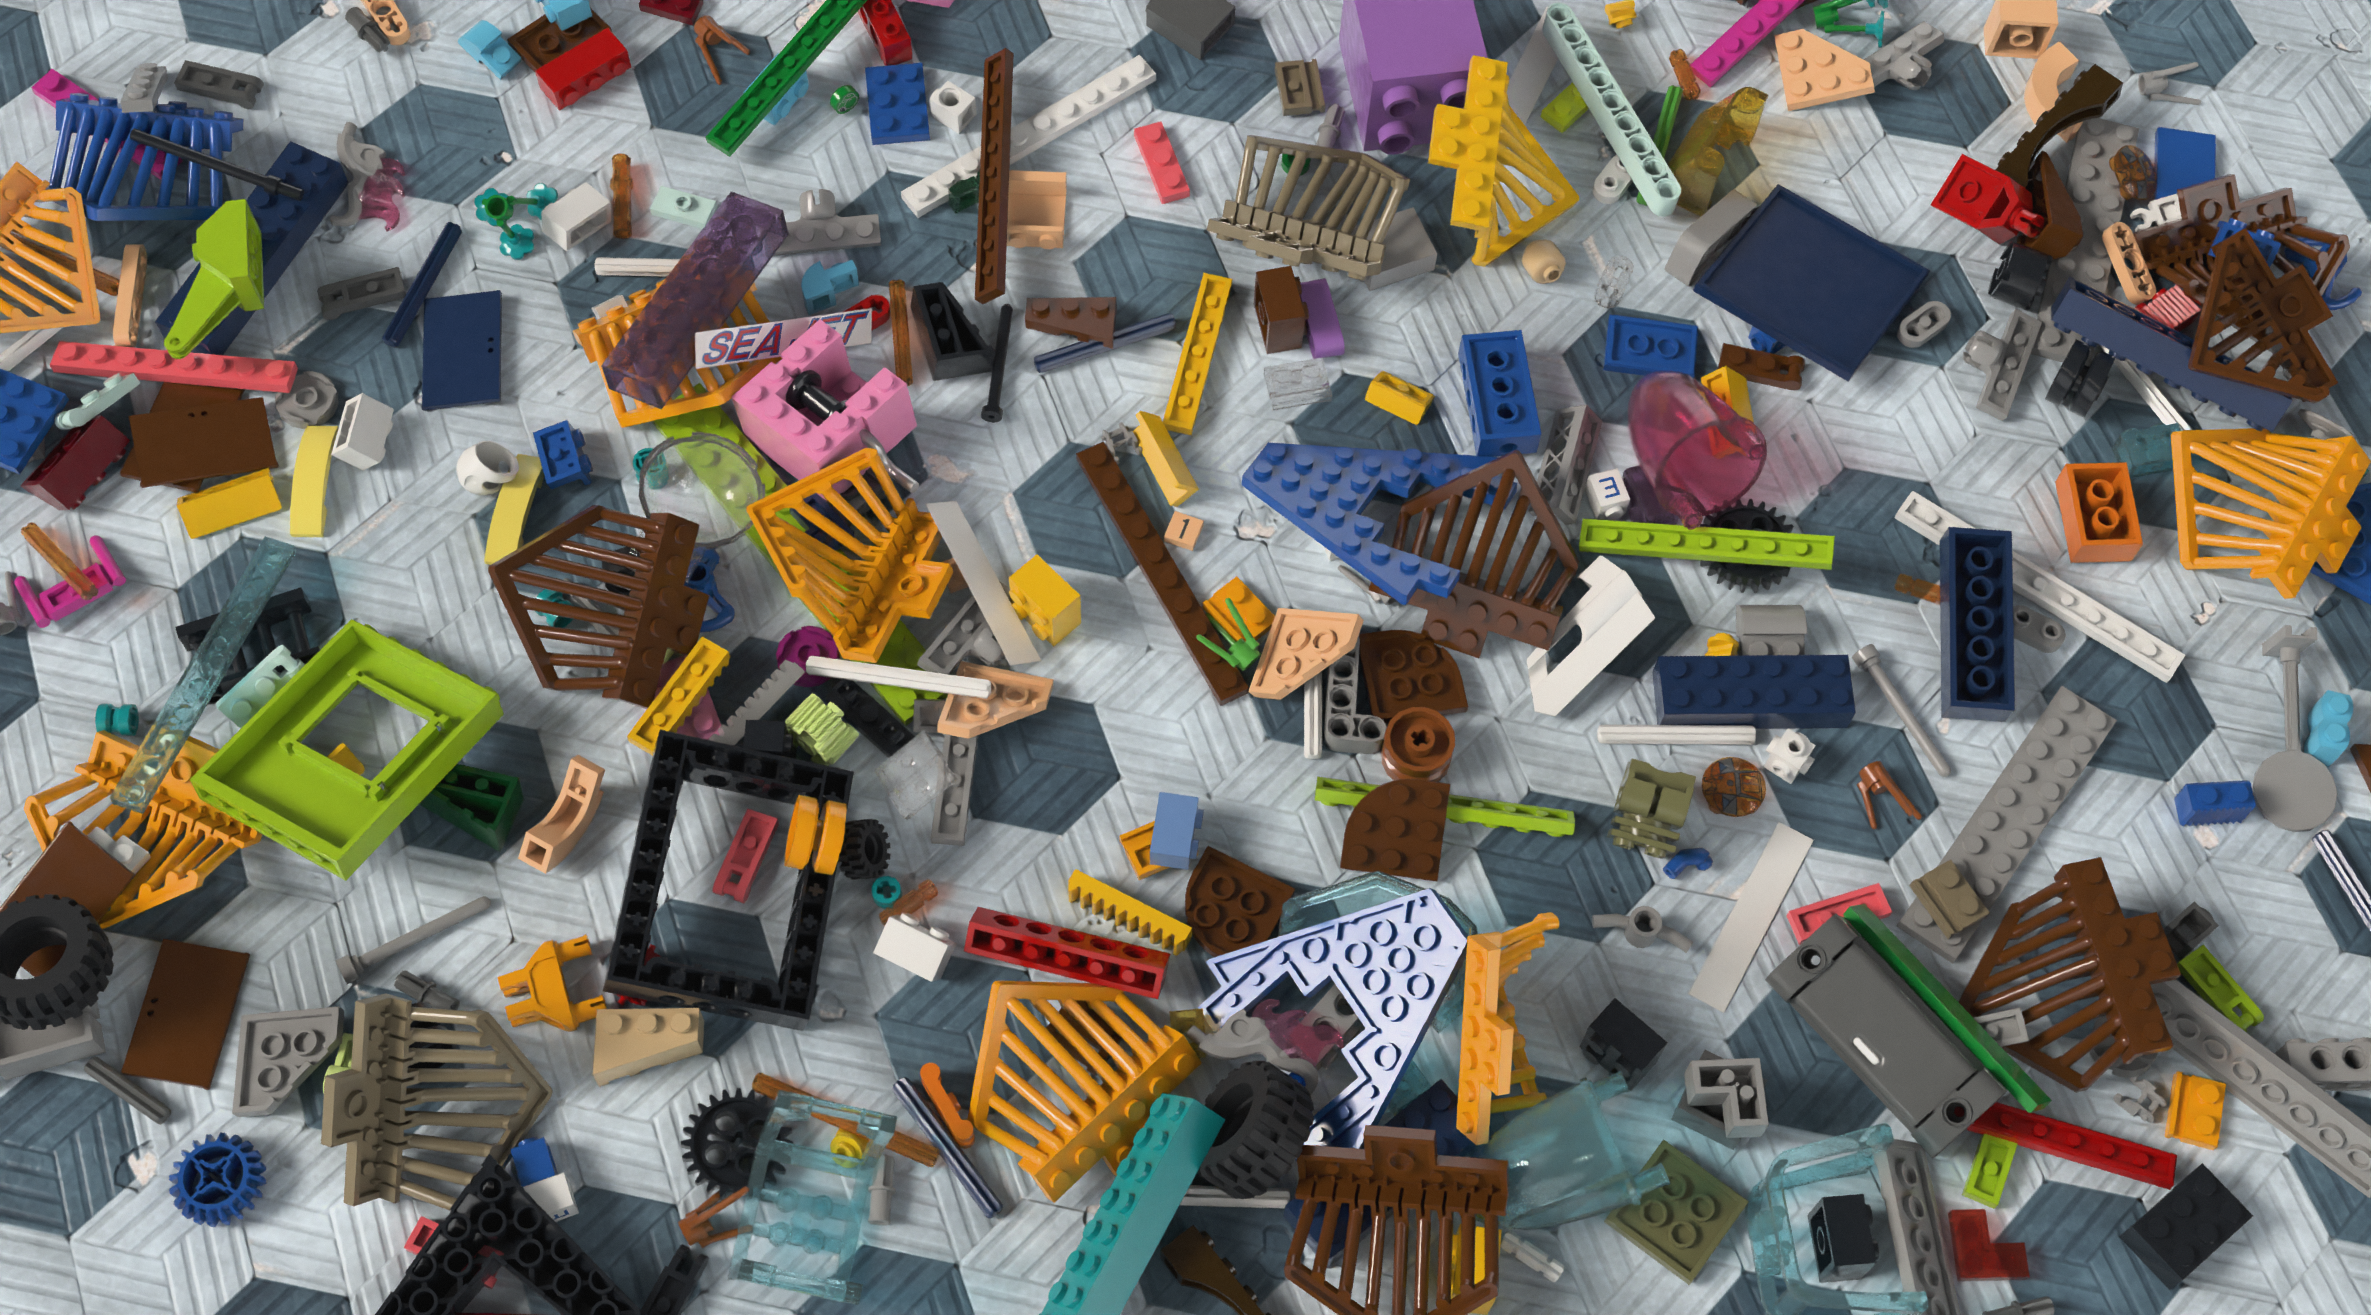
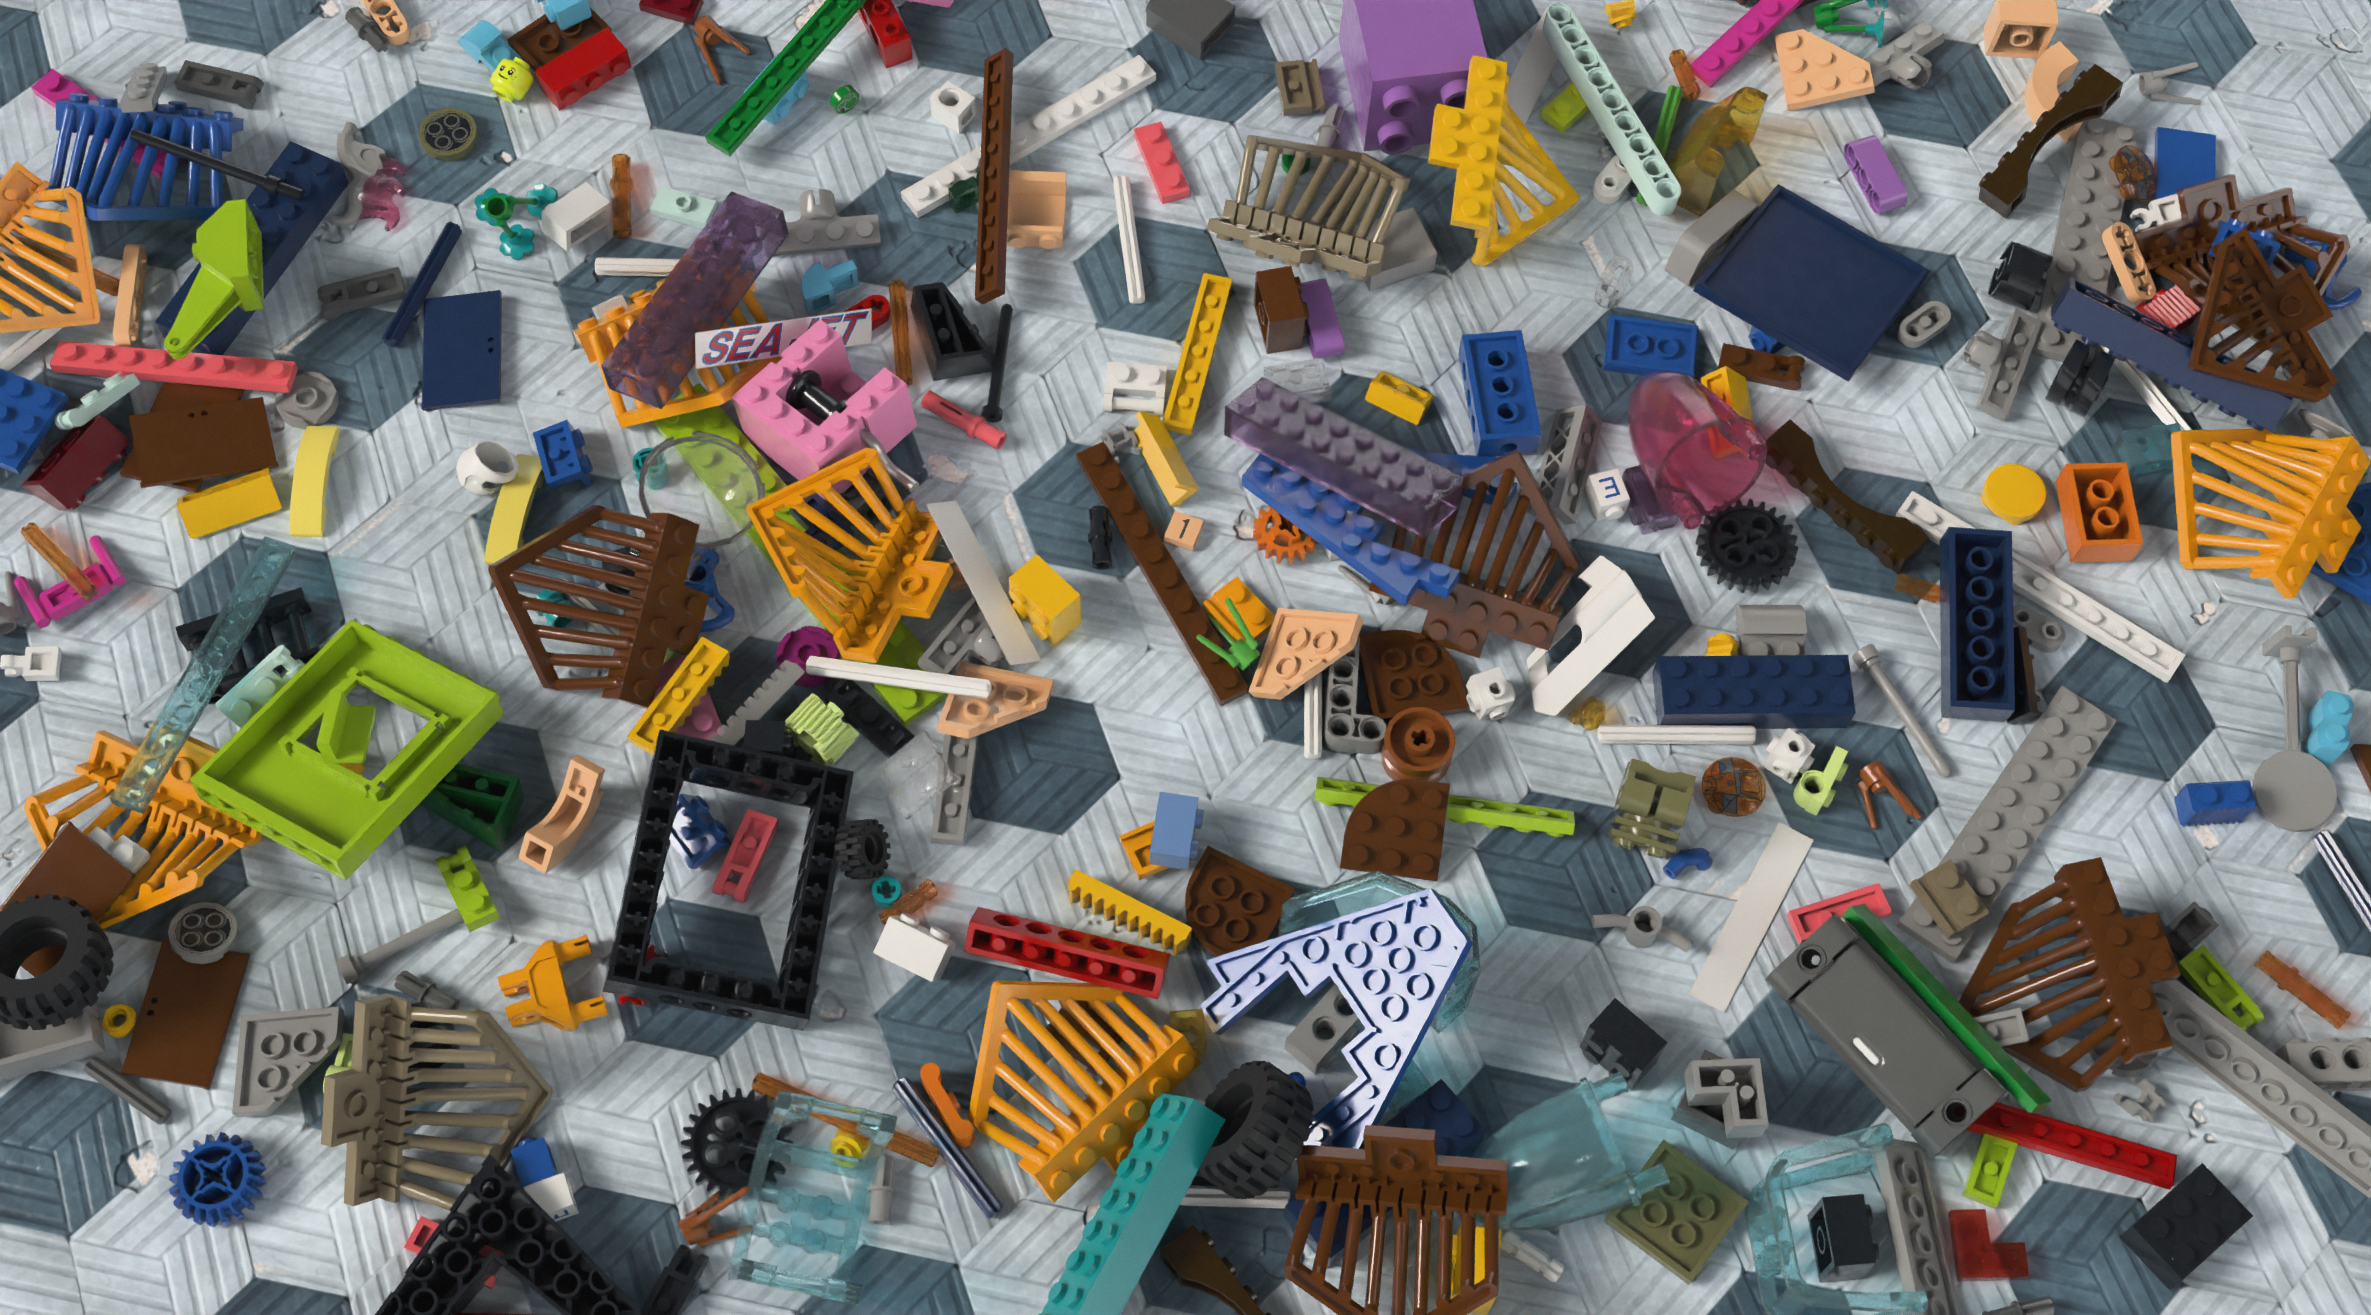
(37, 664): none -> white plate
(116, 1012): none -> yellow plate
(117, 719): teal wheel -> none
(203, 932): none -> tile
(345, 730): none -> lime panel
(363, 432): white brick -> none
(448, 134): none -> tile
(468, 889): none -> lime plate
(511, 79): none -> neon yellow head
(643, 1039): tan wedge -> none
(696, 832): none -> blue bracket
(821, 835): light orange wheel -> none
(897, 104): blue plate -> none
(927, 714): flat silver plate -> none
(974, 425): none -> coral pin
(1078, 316): reddish brown wing -> none
(1100, 537): none -> black pin
(1122, 337): dark blue axle -> none
(1129, 240): none -> white axle
(1135, 381): none -> white plate
(1274, 1036): piece -> none
(1282, 539): none -> orange gear
(1343, 456): none -> clear purple brick
(1489, 694): none -> white brick
(1489, 1028): light orange plate -> none
(1543, 261): tan head -> none
(1588, 714): none -> clear yellow plate
(1707, 544): lime plate -> none
(1821, 782): none -> yellowish green plate
(1875, 174): none -> medium lavender beam
(1887, 537): none -> dark brown arch
(1987, 201): red plate -> none
(2014, 493): none -> yellow tile
(2024, 680): none -> black plate
(2051, 200): reddish brown wedge -> none
(2195, 1110): light orange plate -> none
(2302, 989): none -> clear orange pin

